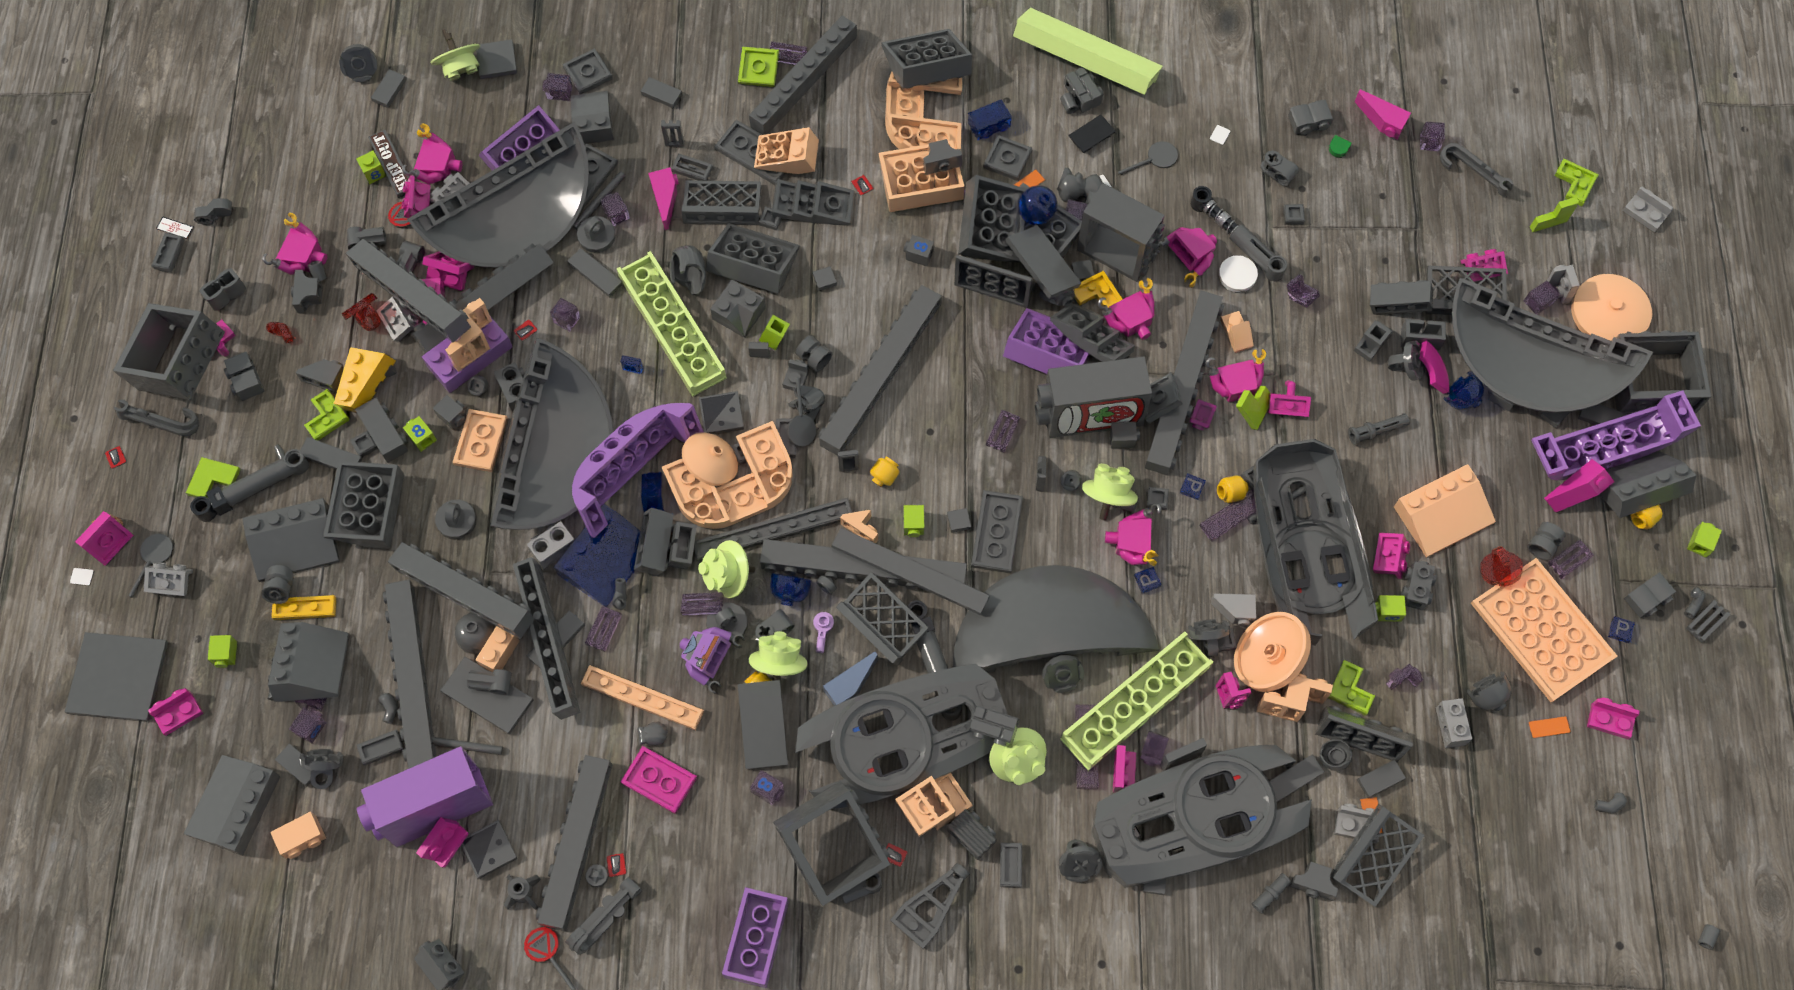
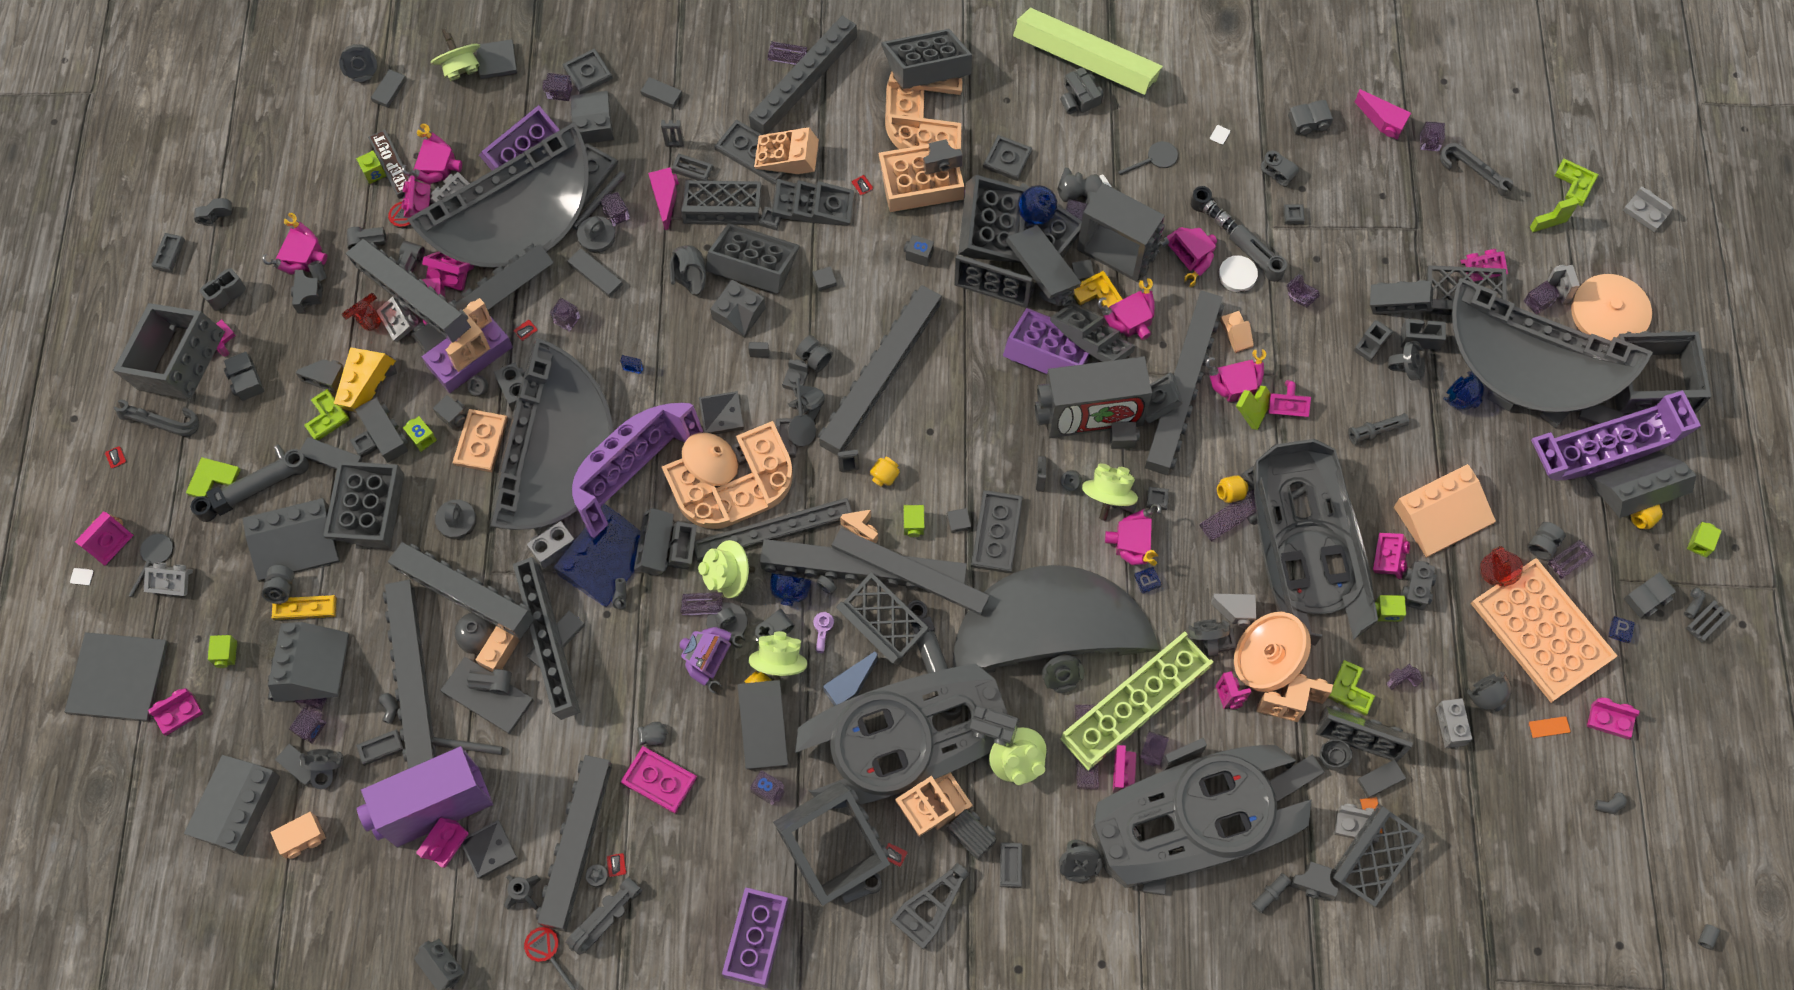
(174, 227): white sticker -> none
(280, 329): clear red arm -> none
(596, 644): clear purple tile -> none
(642, 697): light nougat tile -> none
(652, 491): clear blue bracket -> none
(672, 324): yellowish green tile -> none
(758, 66): lime tile -> none
(774, 332): lime brick -> none
(989, 120): clear blue brick -> none
(996, 445): clear purple tile -> none
(1031, 179): orange sticker -> none
(1092, 133): black piece -> none
(1192, 486): clear blue tile -> none
(1202, 414): magenta bracket -> none
(1339, 146): green tile -> none
(1435, 367): dark pink tile -> none
(1581, 486): dark pink slope -> none

